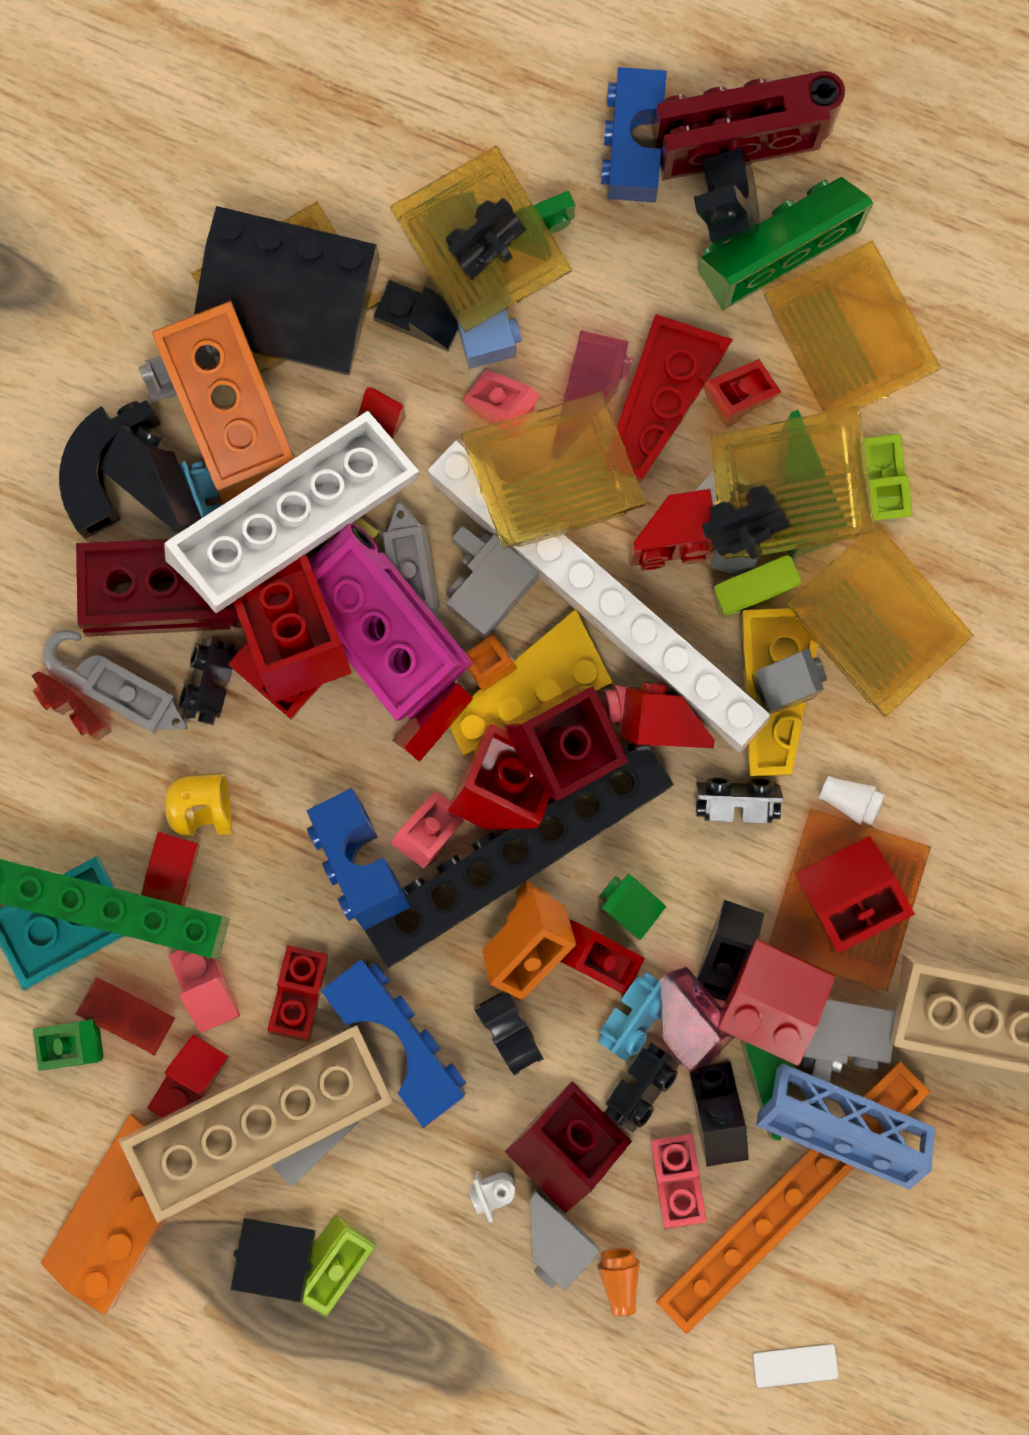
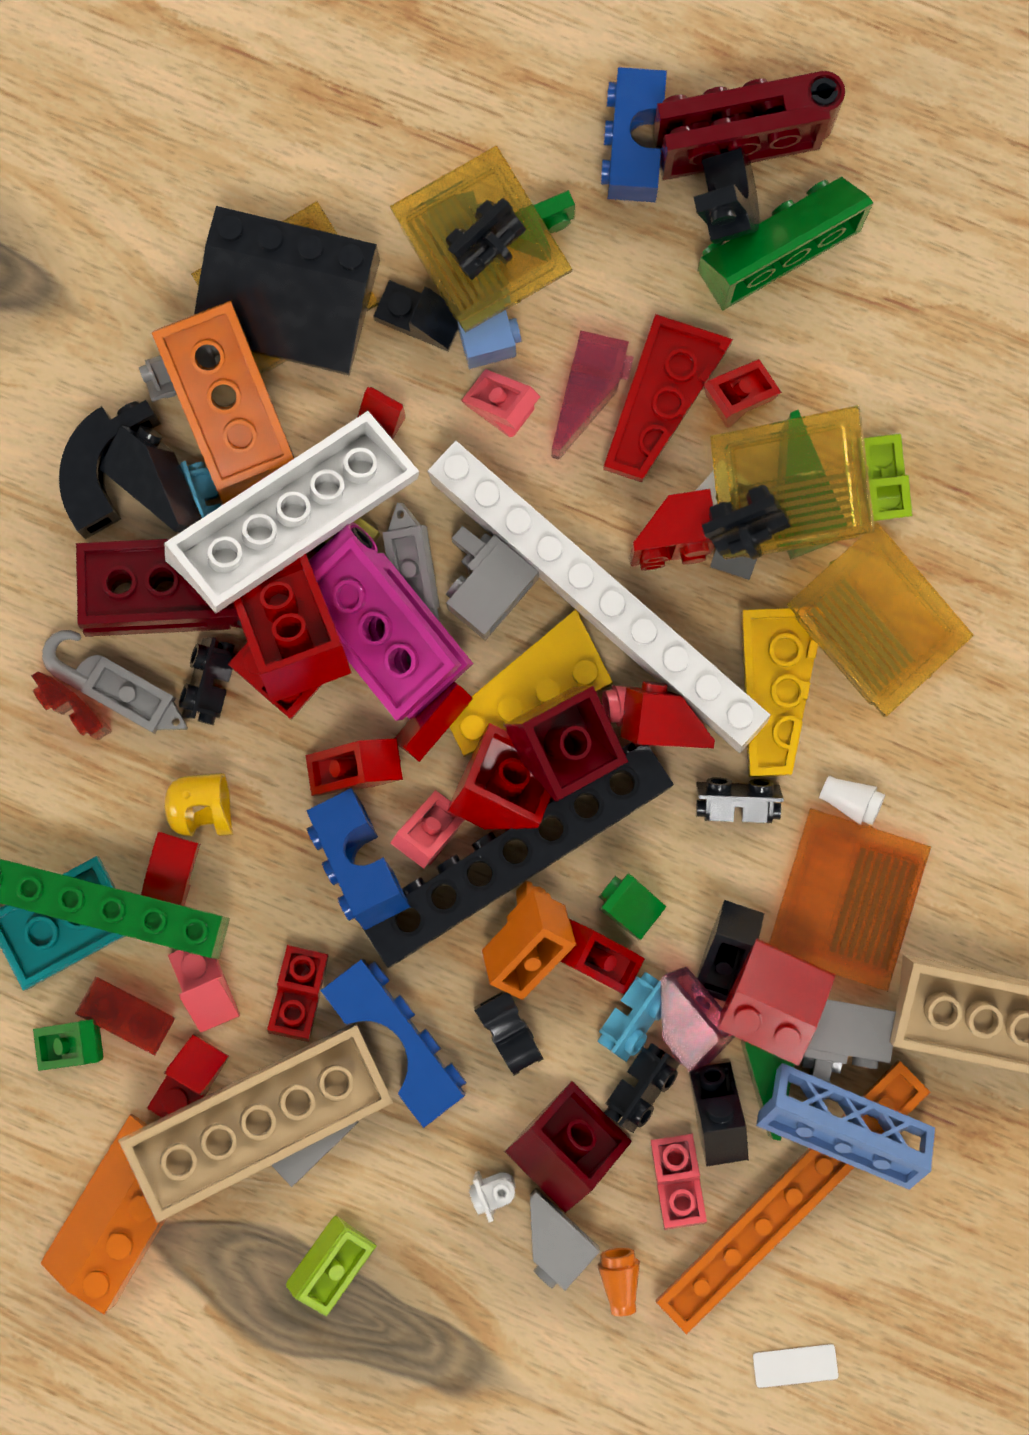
(273, 1260): black piece -> none
(354, 766): none -> red slope
(490, 662): orange tile -> none
(553, 471): clear yellow piece -> none
(756, 586): lime slope -> none
(789, 681): slope -> none
(851, 330): clear yellow piece -> none
(854, 894): red slope -> none

